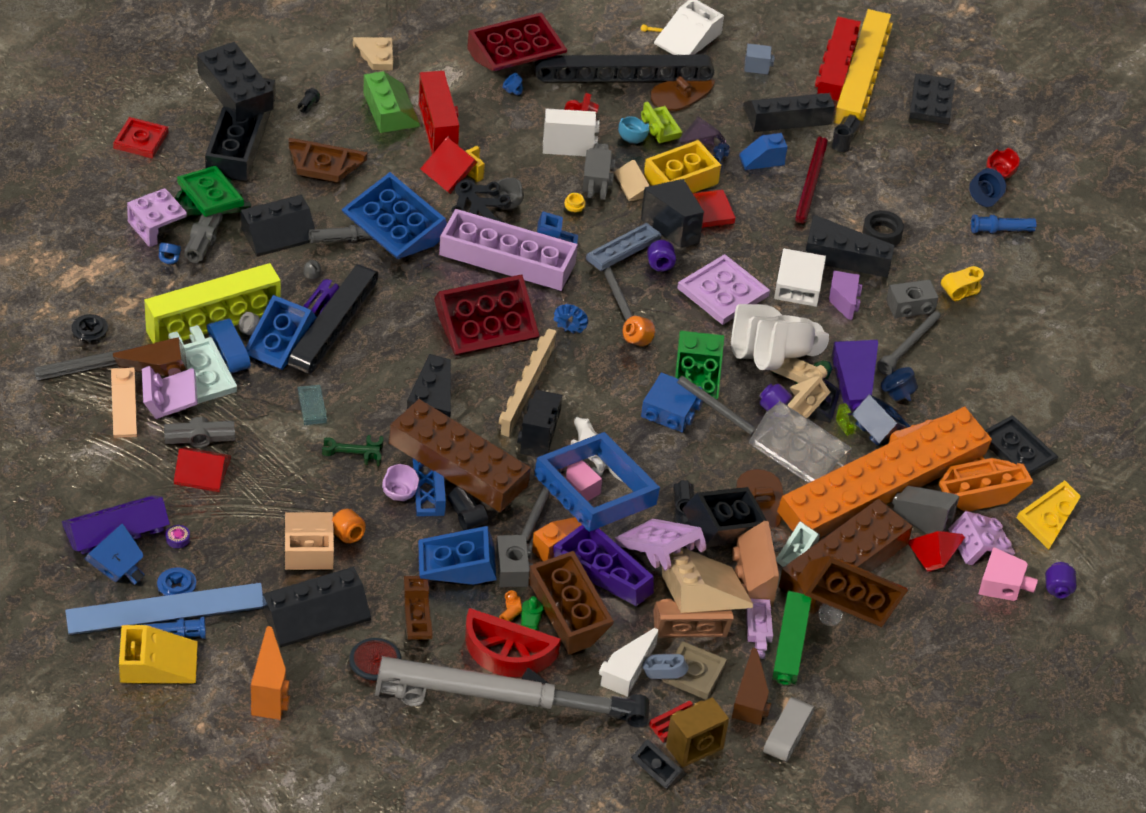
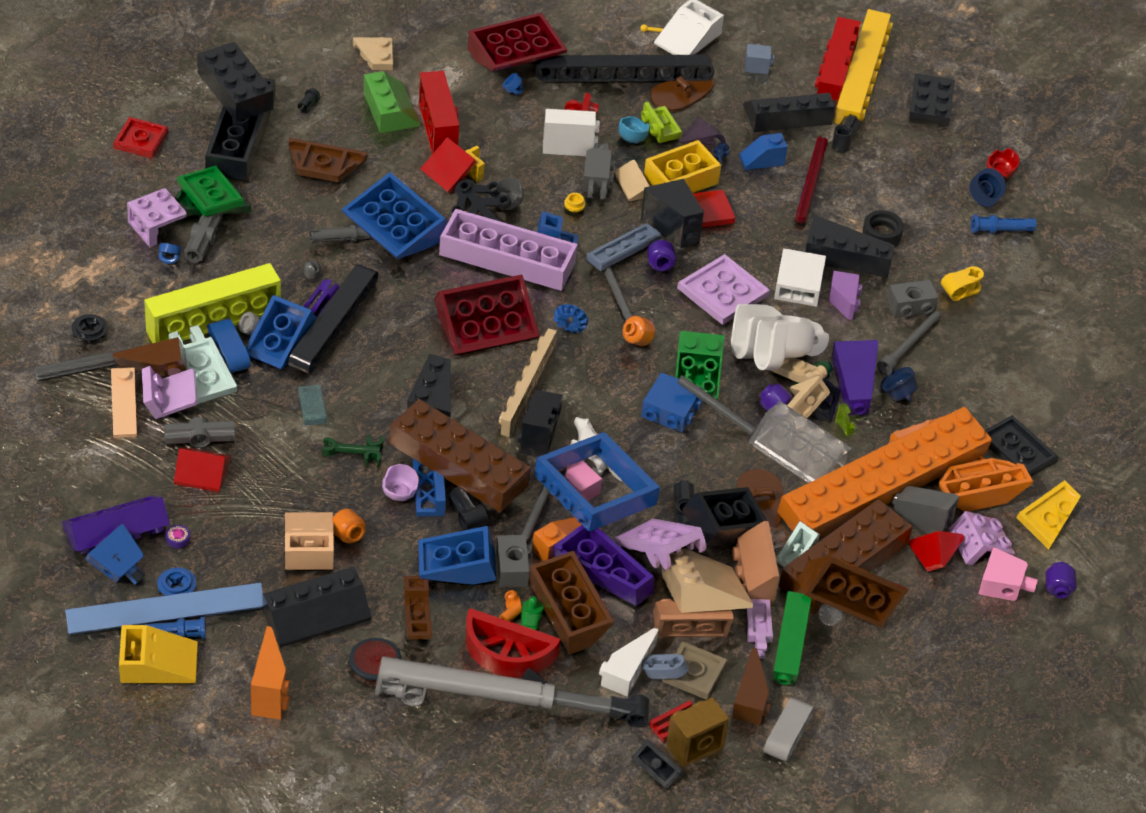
(277, 225): black slope -> none
(878, 419): slope -> none

